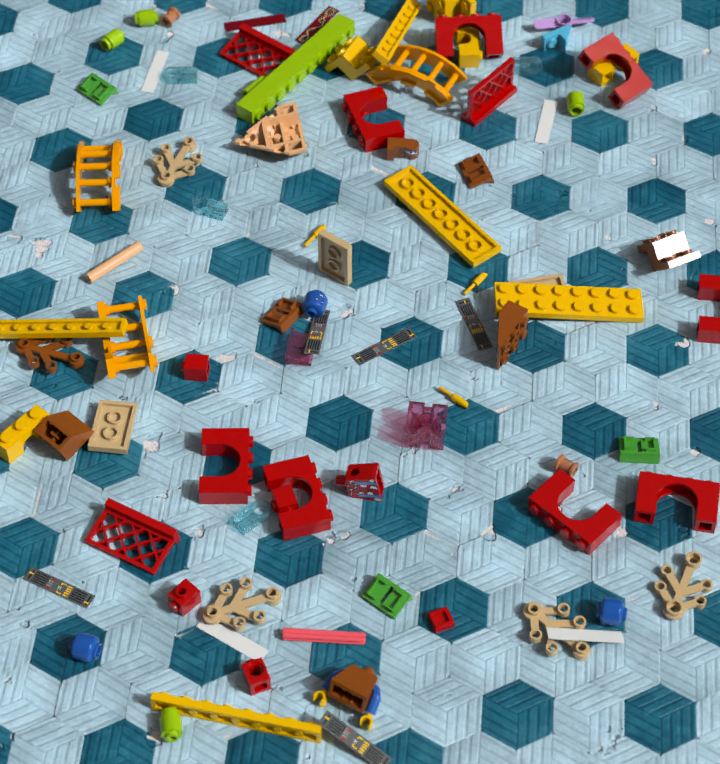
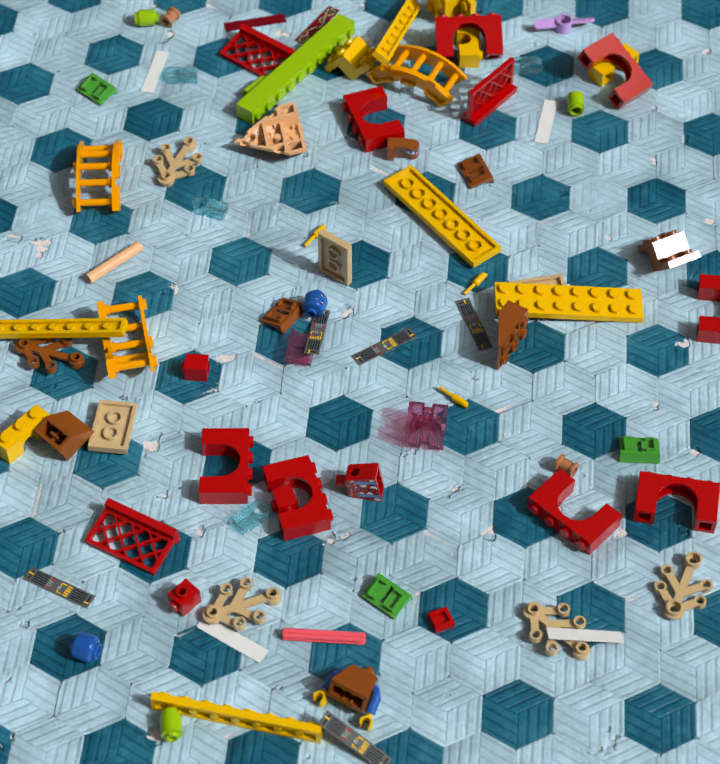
(112, 39): lime brick -> none
(258, 683): red brick -> none
(557, 37): medium azure slope -> none
(611, 611): blue head -> none

